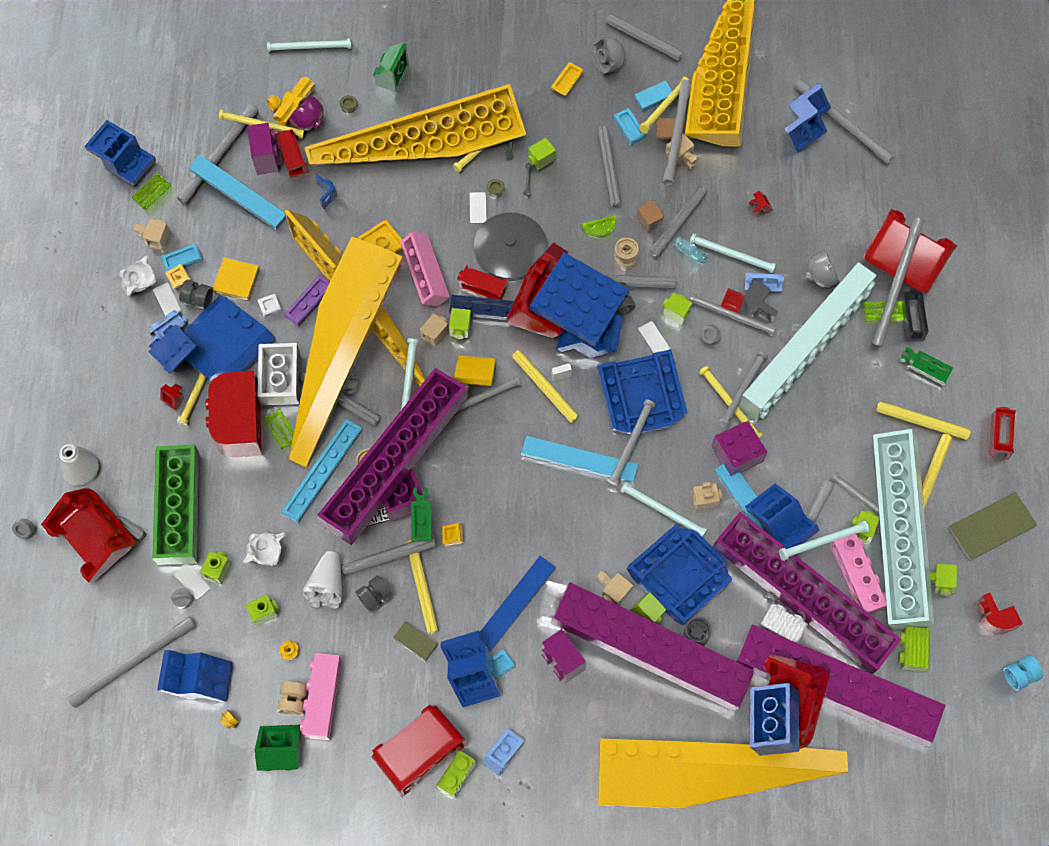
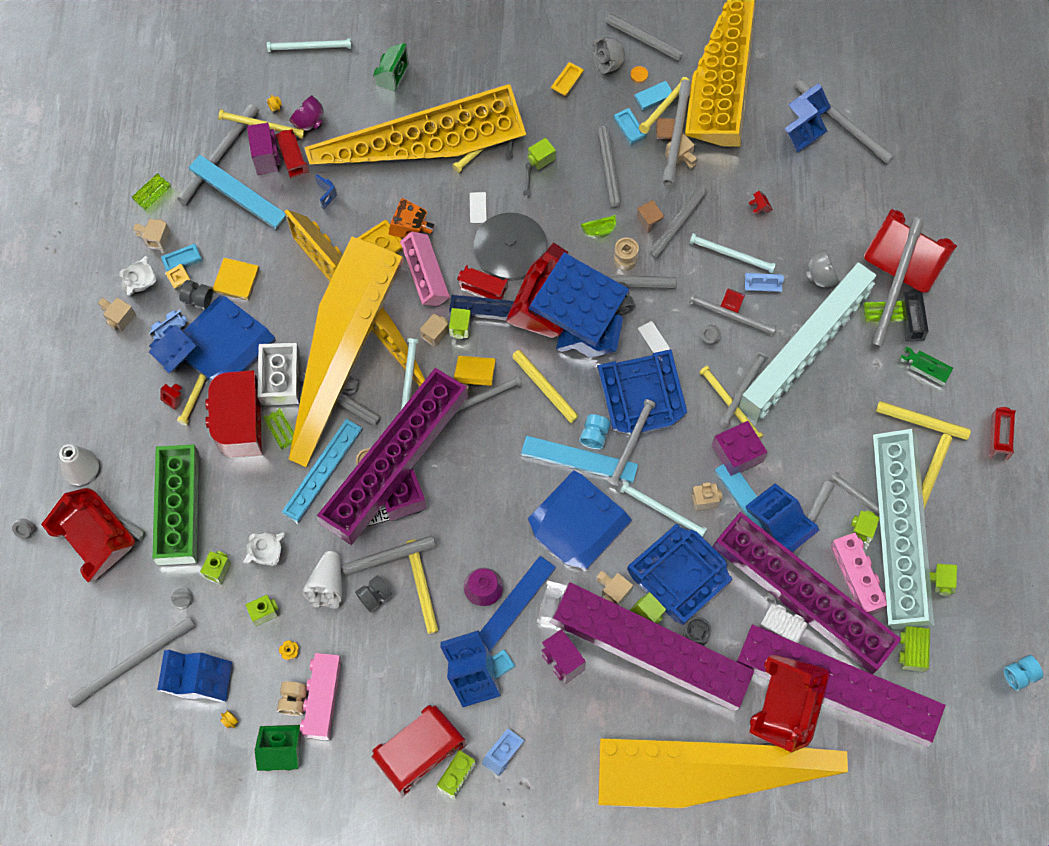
(117, 314): none -> tan brick
(120, 152): blue bracket -> none
(166, 298): white sticker -> none
(192, 581): white sticker -> none
(269, 305): white tile -> none
(293, 100): yellow piece -> none
(307, 301): medium lavender tile -> none
(348, 104): olive tile -> none
(409, 219): none -> orange torso
(415, 641): olive tile -> none
(421, 518): green plate -> none
(452, 534): yellow tile -> none
(483, 586): none -> magenta cone
(495, 188): olive tile -> none
(561, 372): white tile -> none
(578, 522): none -> blue wedge
(595, 431): none -> medium azure wheel
(639, 74): none -> light orange piece
(677, 308): lime brick -> none
(691, 250): clear light blue axle -> none
(755, 302): dark grey brick -> none
(774, 719): blue brick -> none
(786, 553): light aqua bar -> none
(992, 526): olive tile -> none
(998, 621): red brick -> none

